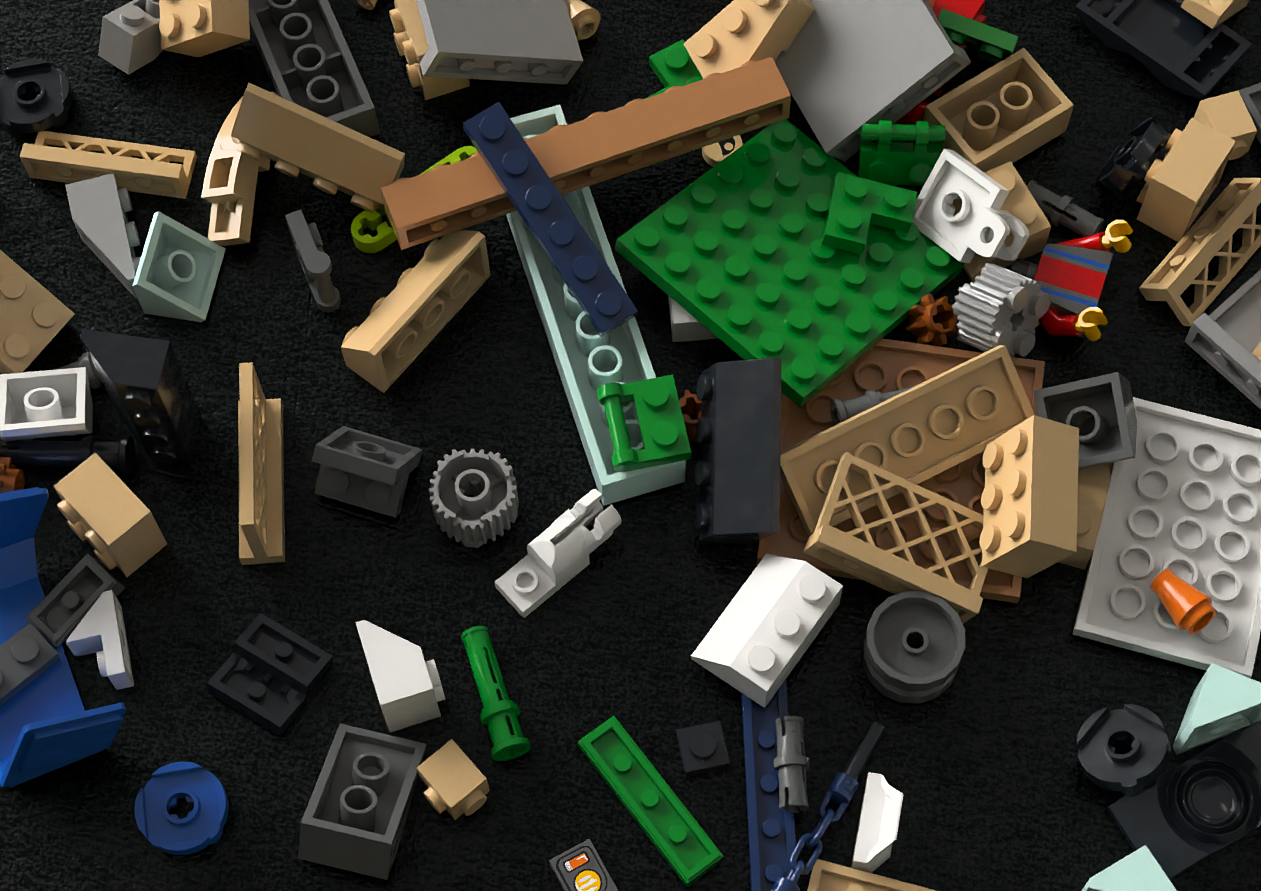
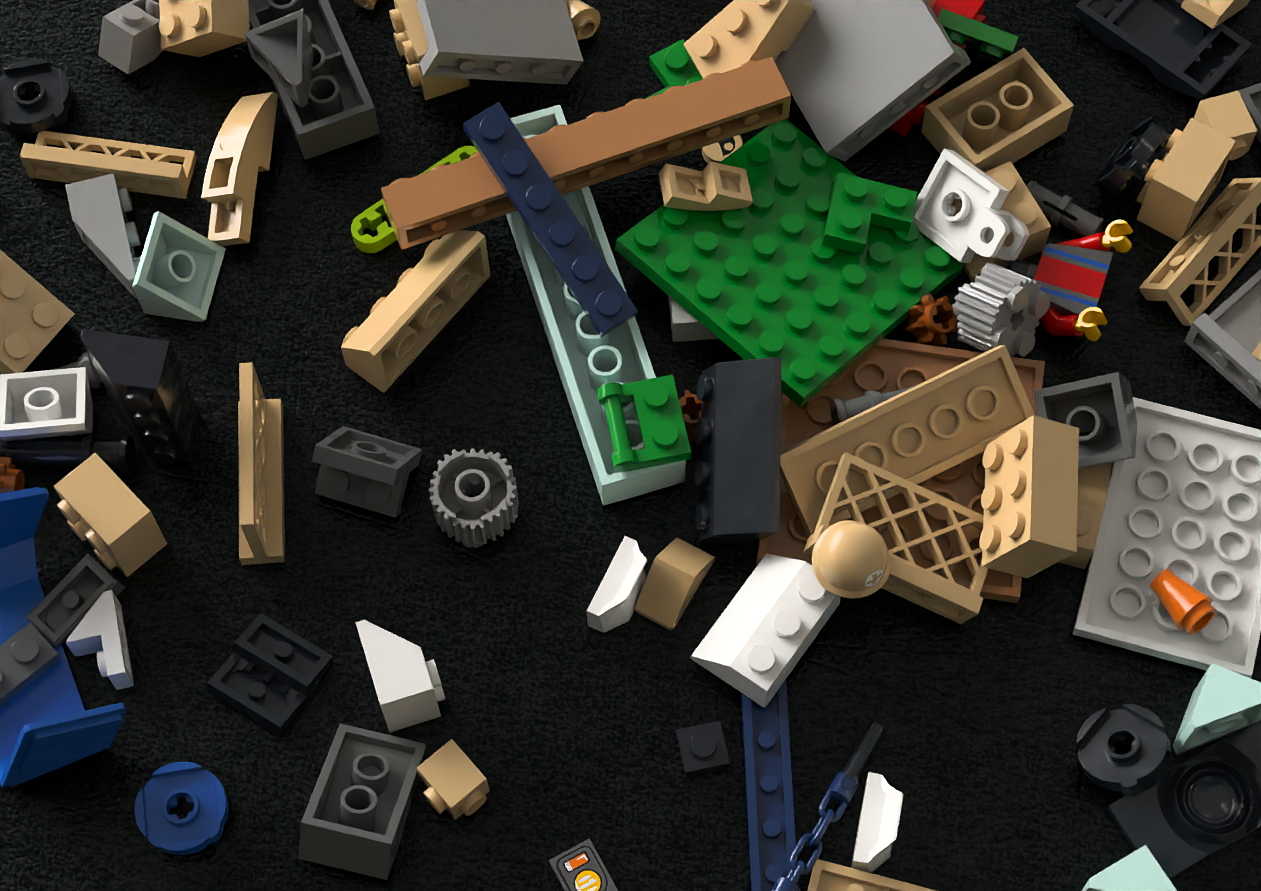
(285, 54): none -> dark grey slope
(314, 261): dark grey plate -> none
(315, 147): tan slope -> none
(499, 711): green pin -> none
(558, 554): white plate -> none
(619, 589): none -> white slope
(650, 801): green tile -> none
(672, 582): none -> tan slope
(706, 190): none -> tan slope
(791, 764): dark grey pin -> none
(851, 560): none -> tan helmet
(898, 161): green plate -> none
(917, 622): dark grey wheel -> none

